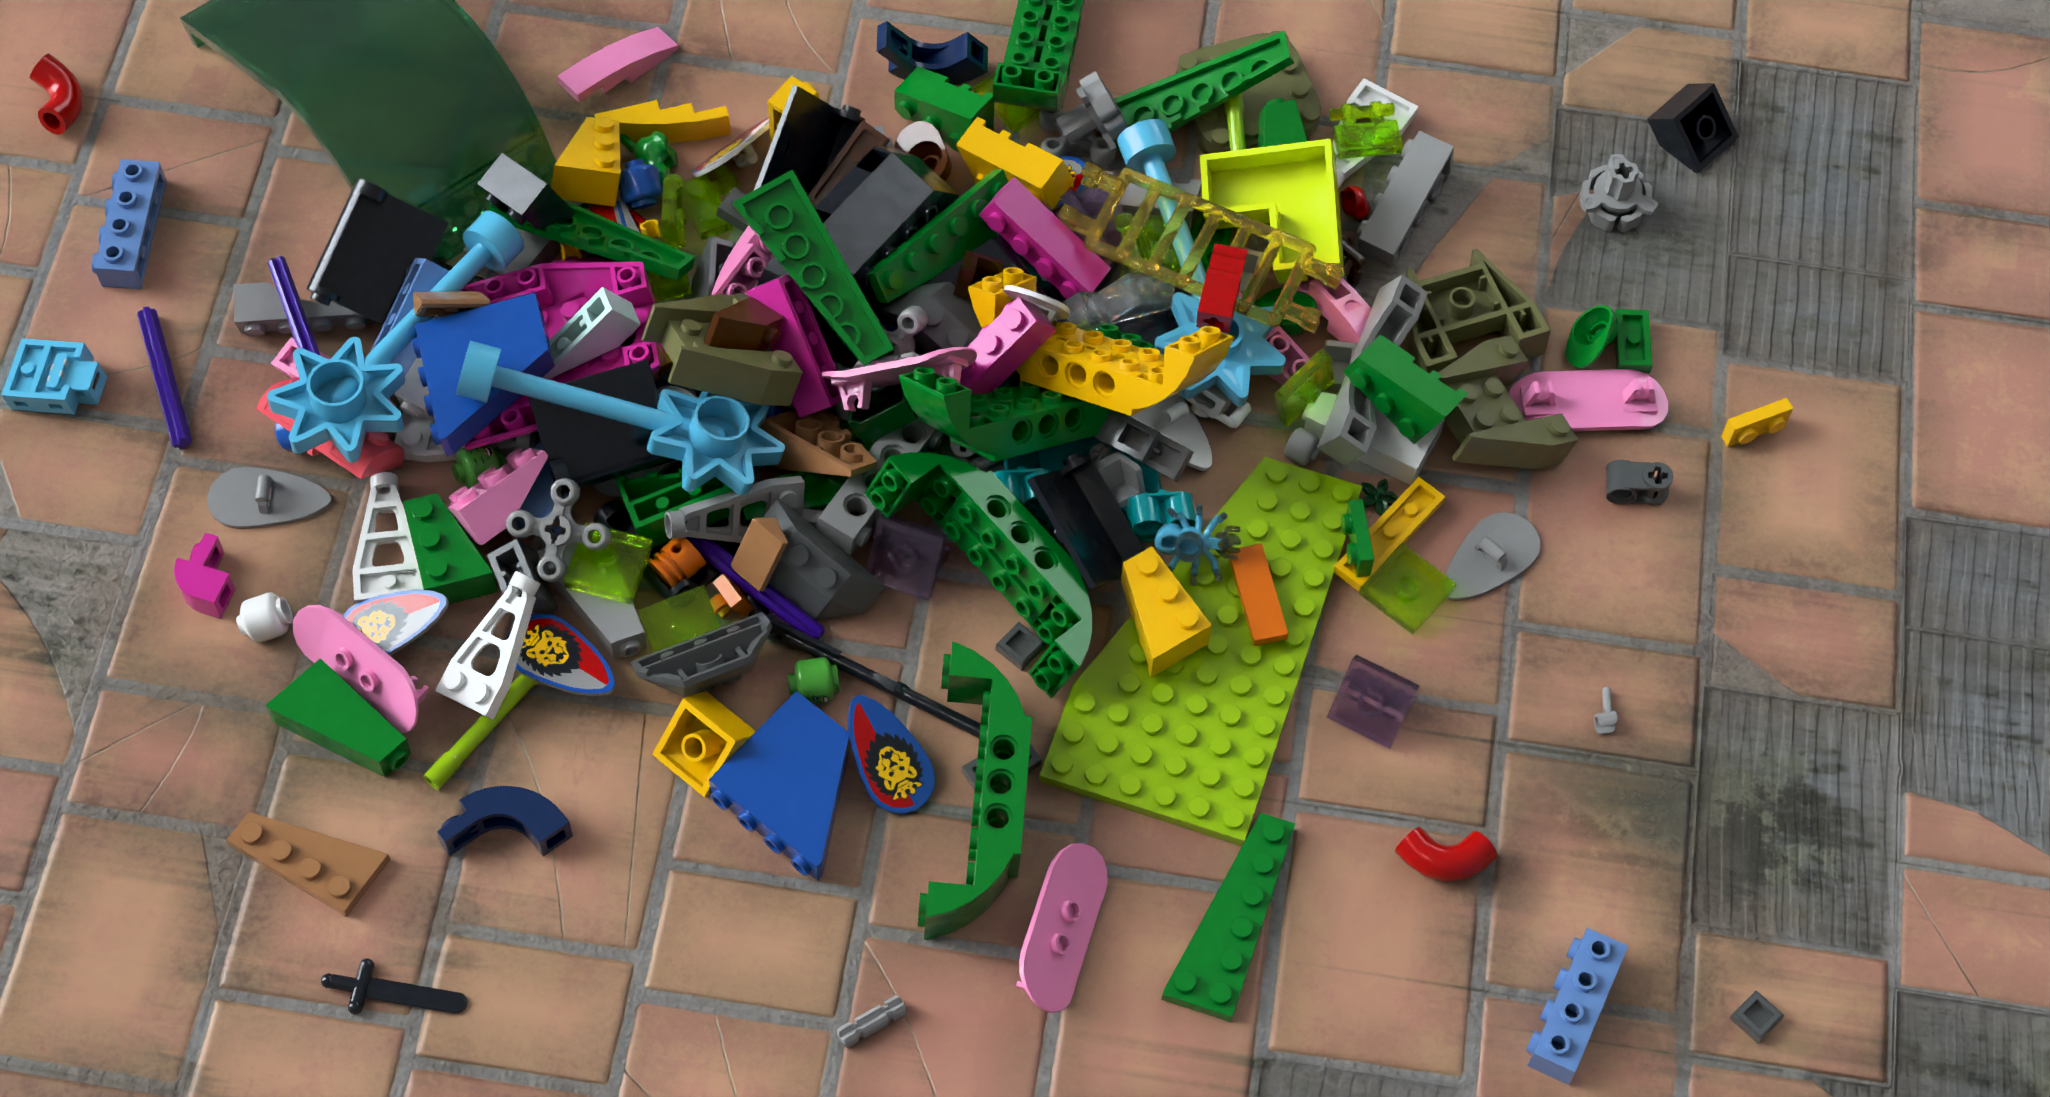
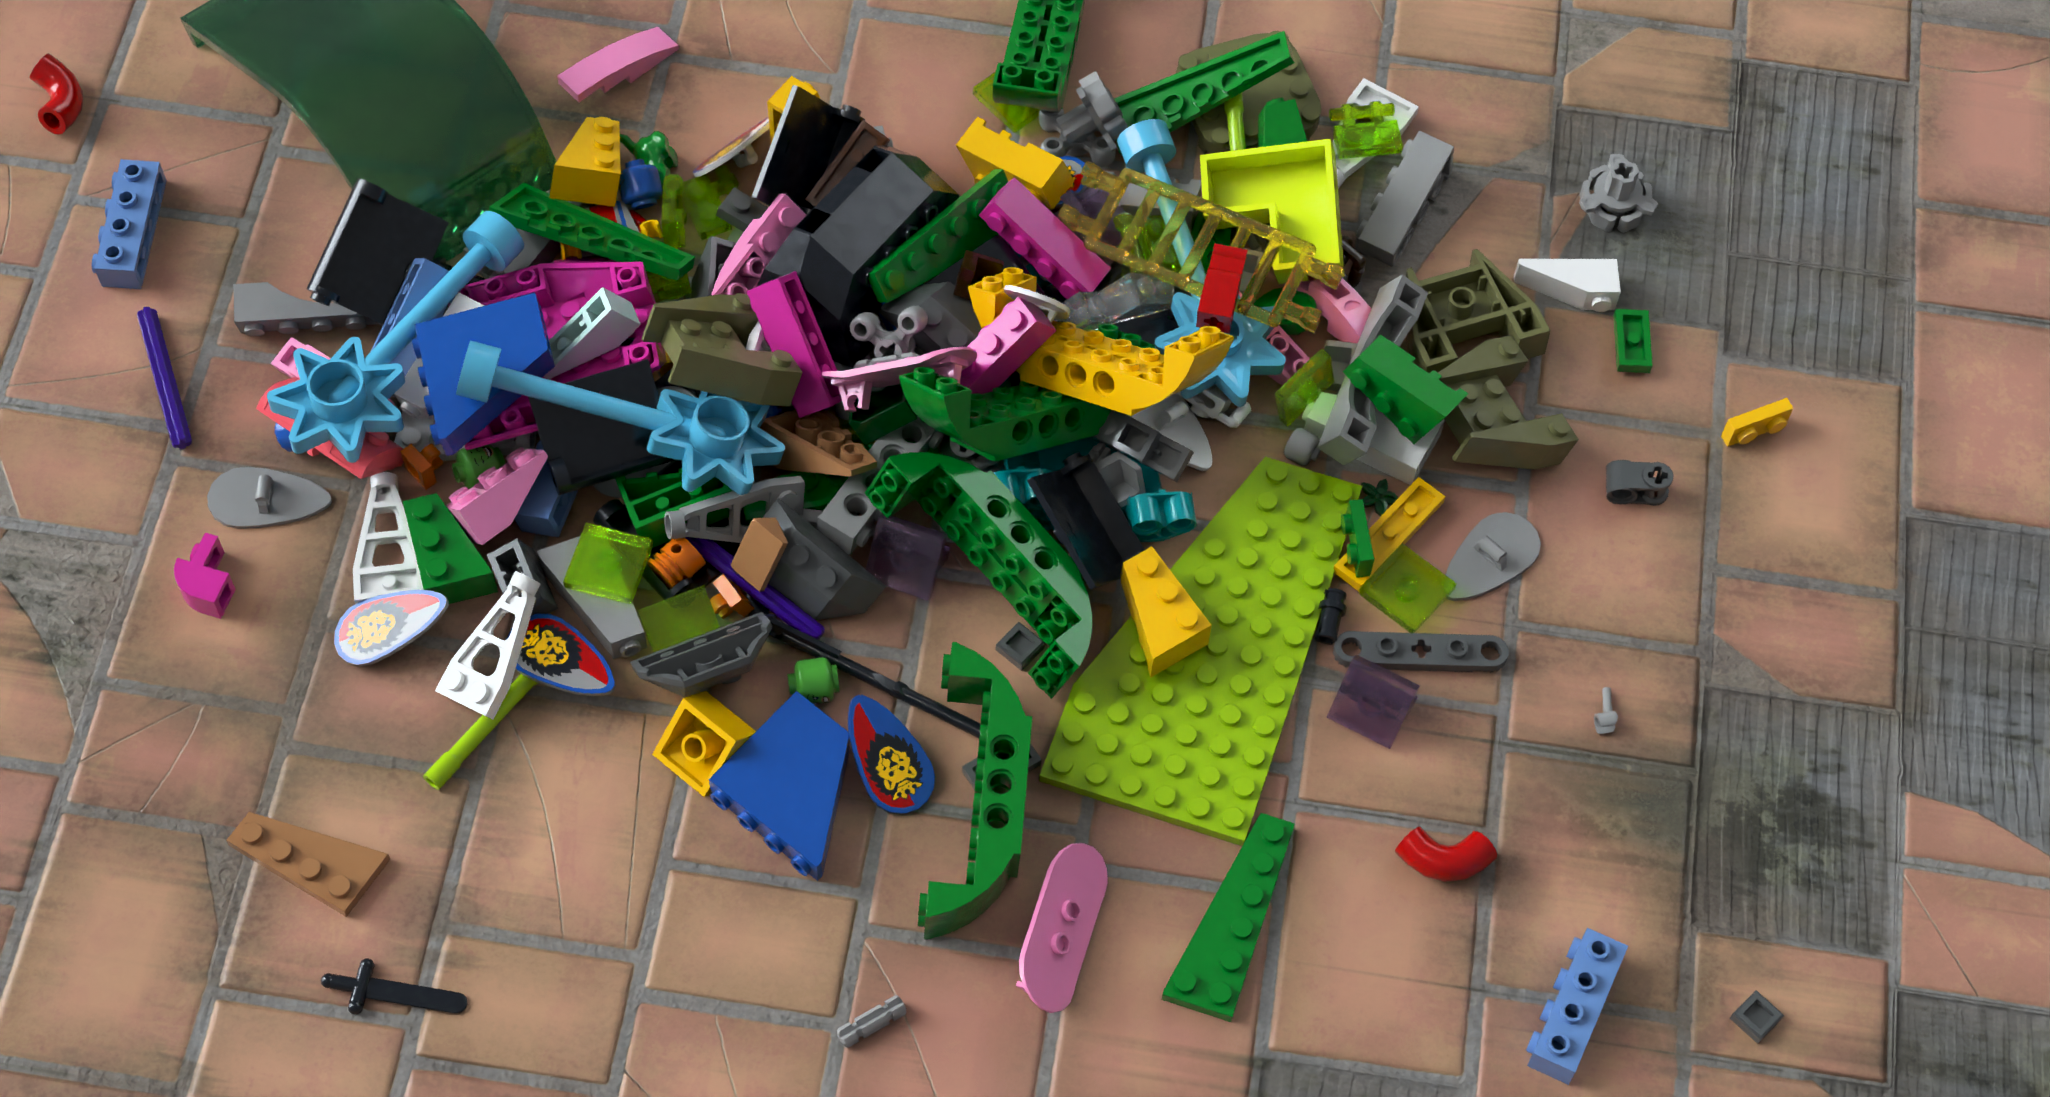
(53, 377): medium azure piece -> none
(264, 617): white head -> none
(292, 304): dark purple axle -> none
(339, 719): green slope -> none
(360, 663): bright pink piece -> none
(422, 464): none -> orange tile
(447, 303): medium nougat slope -> none
(506, 809): dark blue arch -> none
(523, 194): slope -> none
(556, 544): light grey gear -> none
(676, 122): yellow slope -> none
(745, 327): reddish brown slope -> none
(801, 244): green wing -> none
(926, 143): reddish brown piece -> none
(946, 106): green wedge -> none
(957, 59): dark blue arch -> none
(1190, 542): animal -> none
(1258, 596): orange tile -> none
(1331, 613): none -> black pin
(1355, 202): red piece -> none
(1443, 651): none -> dark grey piece
(1577, 282): none -> white slope
(1591, 335): green cap -> none
(1593, 398): bright pink piece -> none
(1694, 125): black slope -> none

